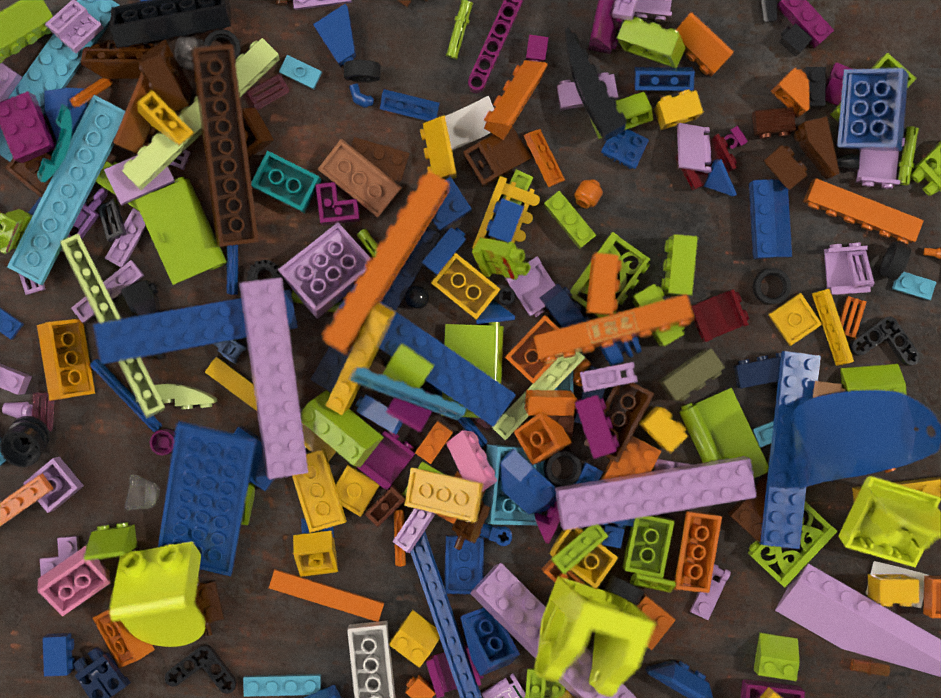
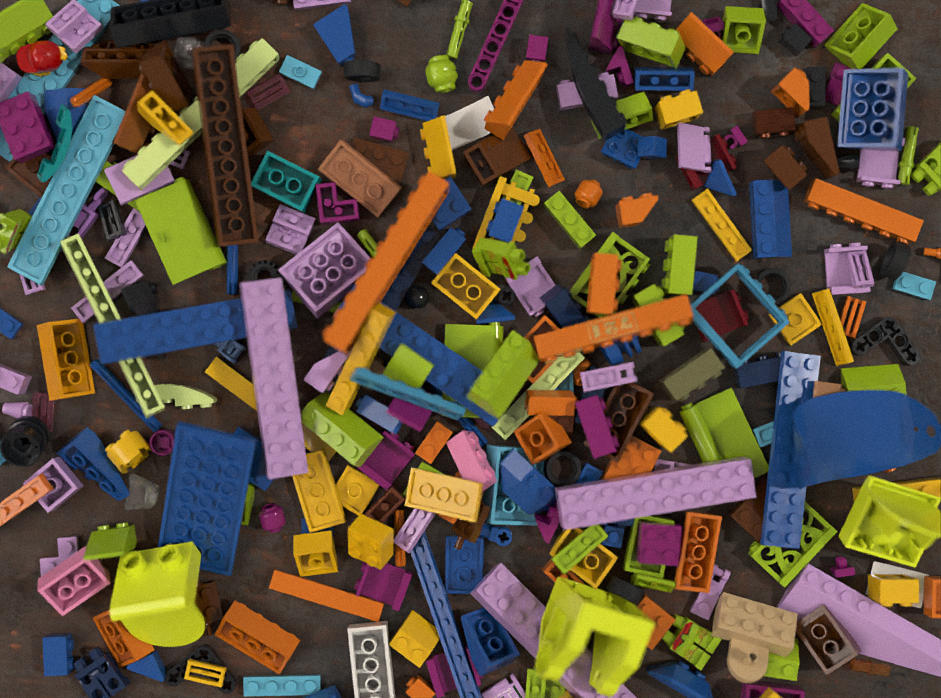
(41, 57): none -> red hair
(89, 455): none -> blue wedge
(128, 451): none -> yellow brick
(149, 666): none -> blue slope
(222, 669): none -> yellow tile
(257, 637): none -> orange slope
(272, 517): none -> magenta head
(290, 230): none -> lavender slope
(324, 371): none -> lavender slope
(370, 541): none -> yellow brick
(384, 130): none -> magenta brick
(385, 584): none -> magenta panel
(441, 74): none -> lime hair
(504, 375): none -> lime slope
(620, 63): none -> magenta slope
(633, 211): none -> orange slope
(652, 147): none -> blue brick
(658, 543): none -> magenta brick
(684, 637): none -> lime hips
(703, 281): none -> blue brick
(715, 25): none -> magenta tile
(721, 225): none -> yellow tile
(743, 29): none -> lime slope
(753, 634): none -> tan brick
(766, 300): none -> dark azure window
(827, 639): none -> reddish brown slope
(842, 568): none -> magenta tile
(861, 36): none -> lime slope

